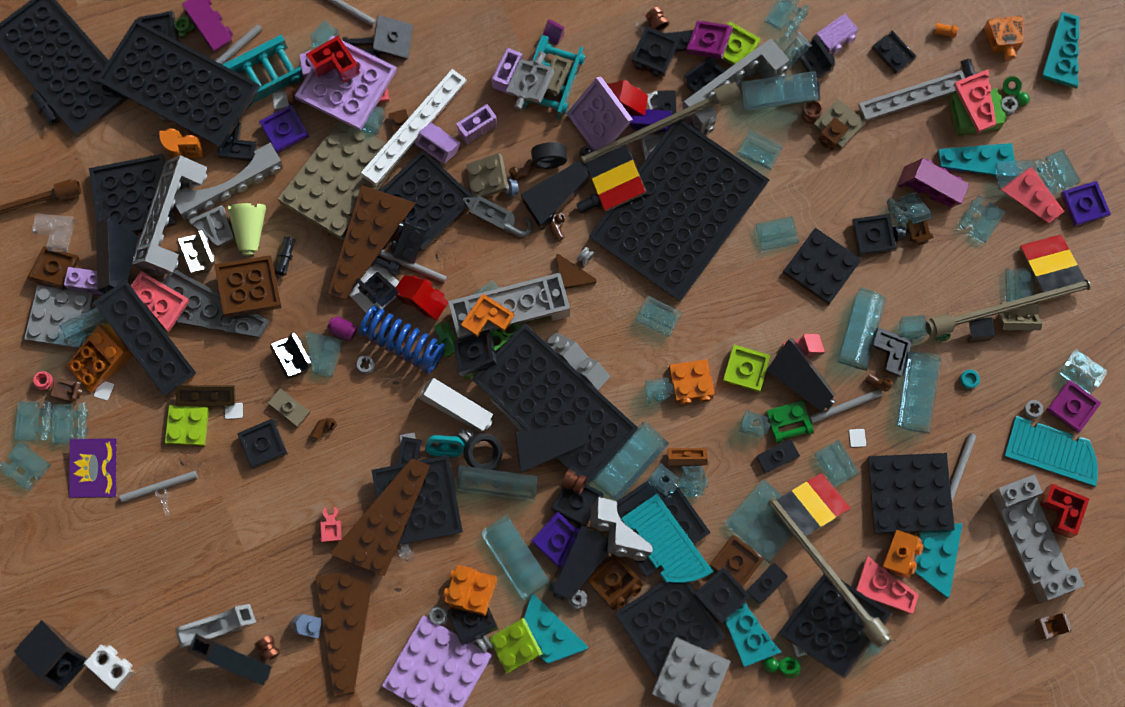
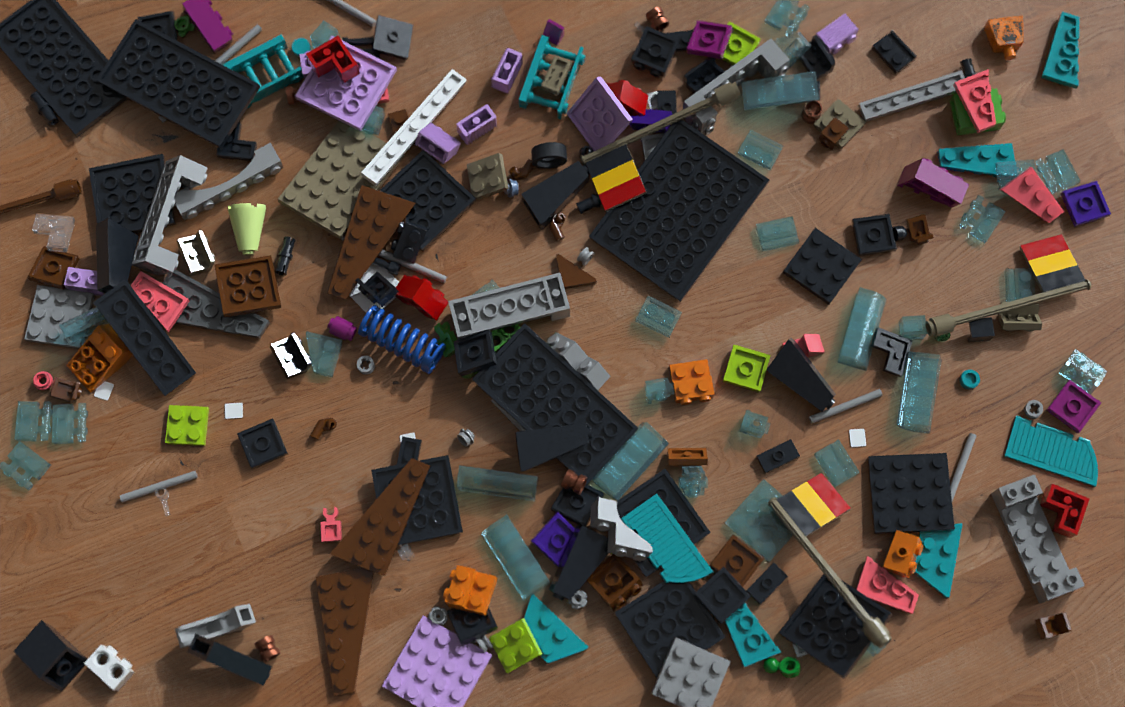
(92, 467): dark purple sticker -> none
(177, 145): orange brick -> none
(205, 395): dark brown plate -> none
(215, 226): light grey wing -> none
(280, 100): white sticker -> none
(284, 128): dark purple plate -> none
(289, 407): dark tan plate -> none
(300, 46): none -> teal tile
(306, 625): sand blue plate -> none
(445, 446): teal plate -> none
(455, 405): white slope -> none
(485, 311): orange plate -> none
(496, 216): dark grey plate -> none
(497, 451): black tyre -> none
(530, 80): light grey plate -> none
(656, 480): clear light blue brick -> none
(789, 415): green plate -> none
(884, 385): reddish brown arm -> none
(912, 205): clear light blue plate -> none
(946, 30): orange pin -> none
(1012, 101): light grey bush -> none
(1021, 97): green plate -> none

